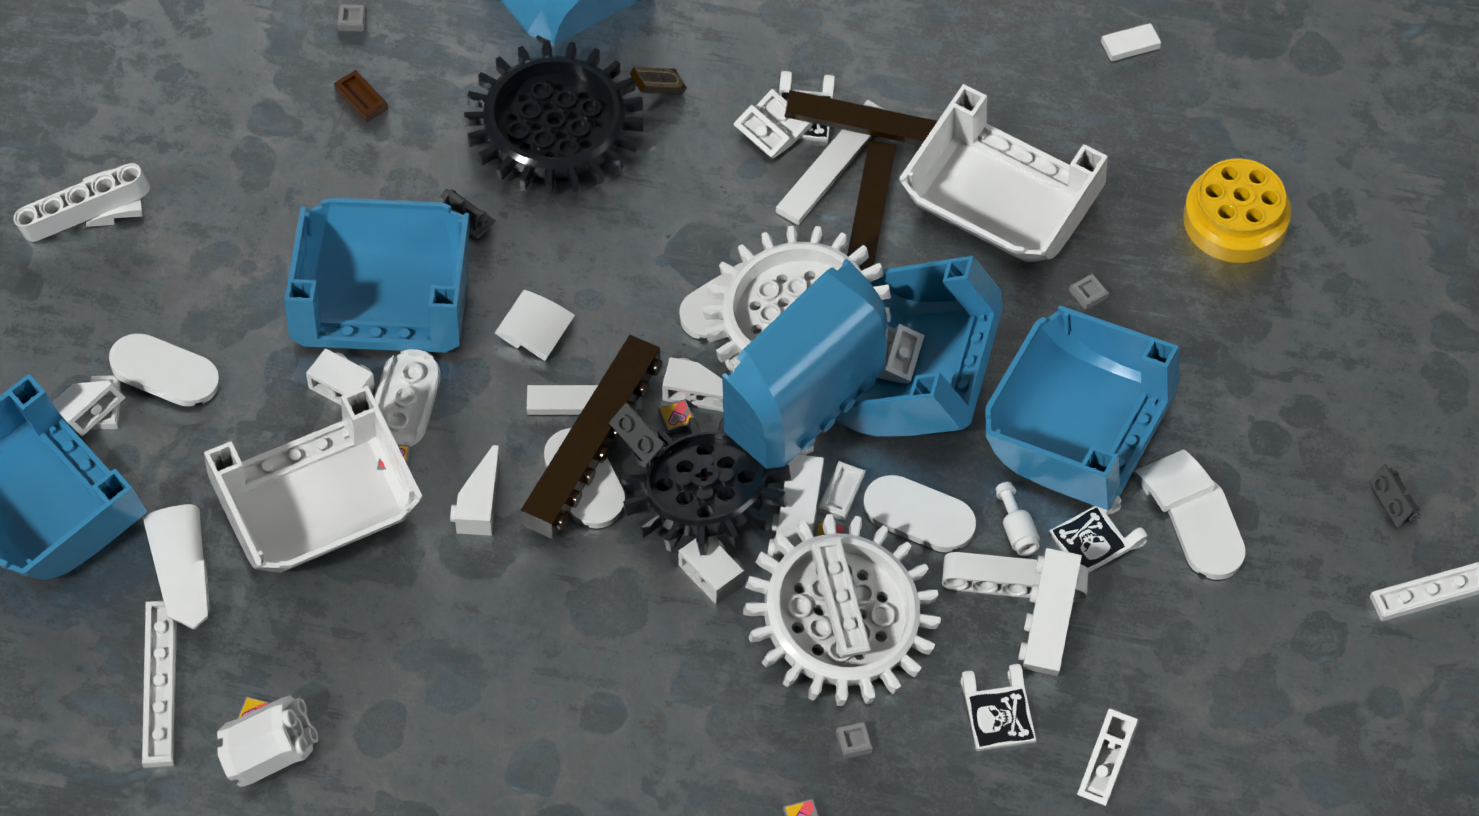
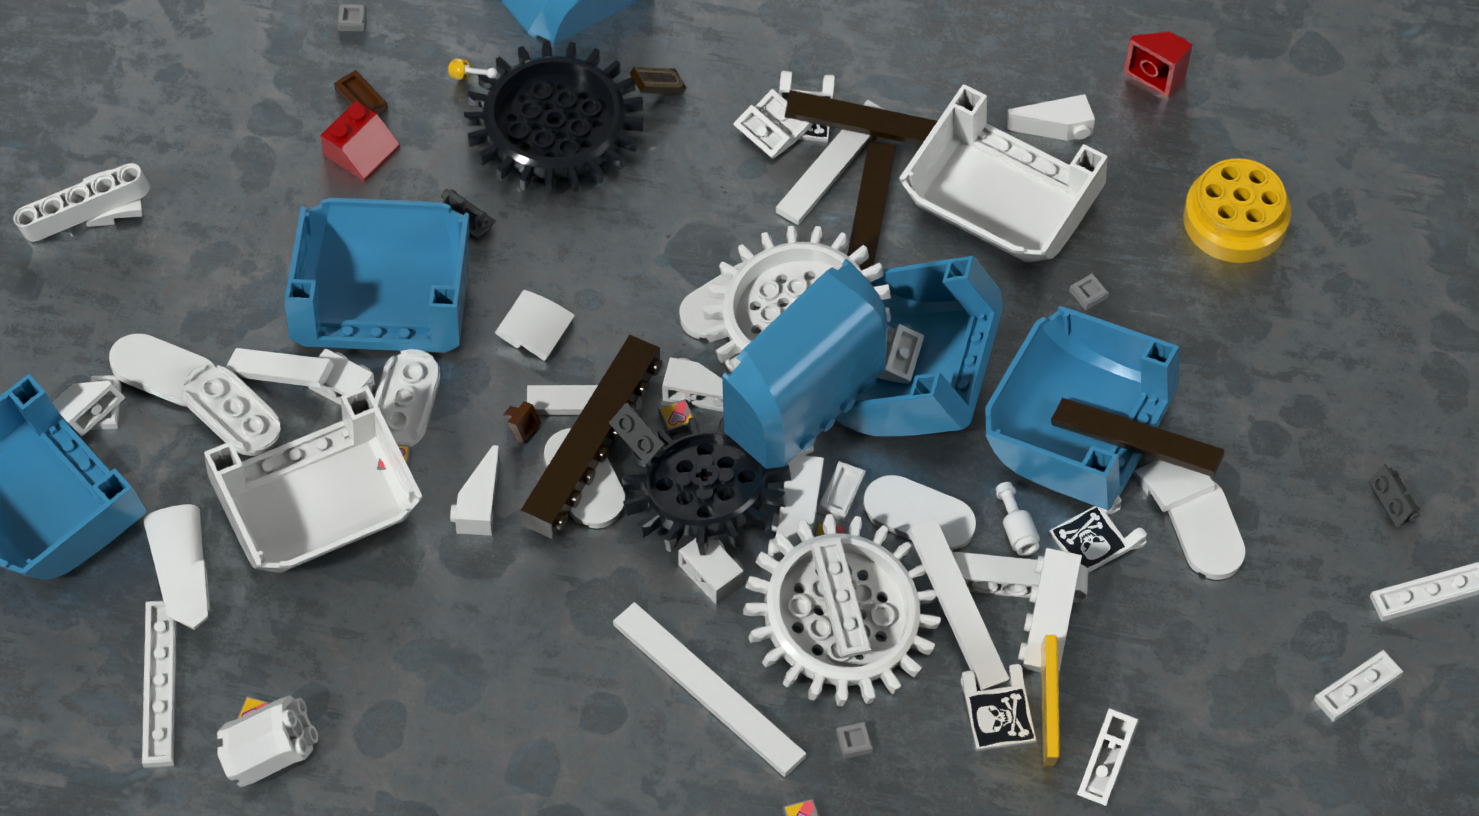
(231, 409): none -> white tile
(280, 367): none -> white tile
(358, 141): none -> red slope
(461, 69): none -> yellow hinge
(522, 421): none -> reddish brown tile
(709, 689): none -> white tile
(958, 605): none -> white tile
(1050, 700): none -> yellow tile
(1055, 119): none -> white slope
(1131, 42): white tile -> none
(1137, 437): none -> dark brown tile
(1158, 60): none -> red slope
(1358, 685): none -> white tile

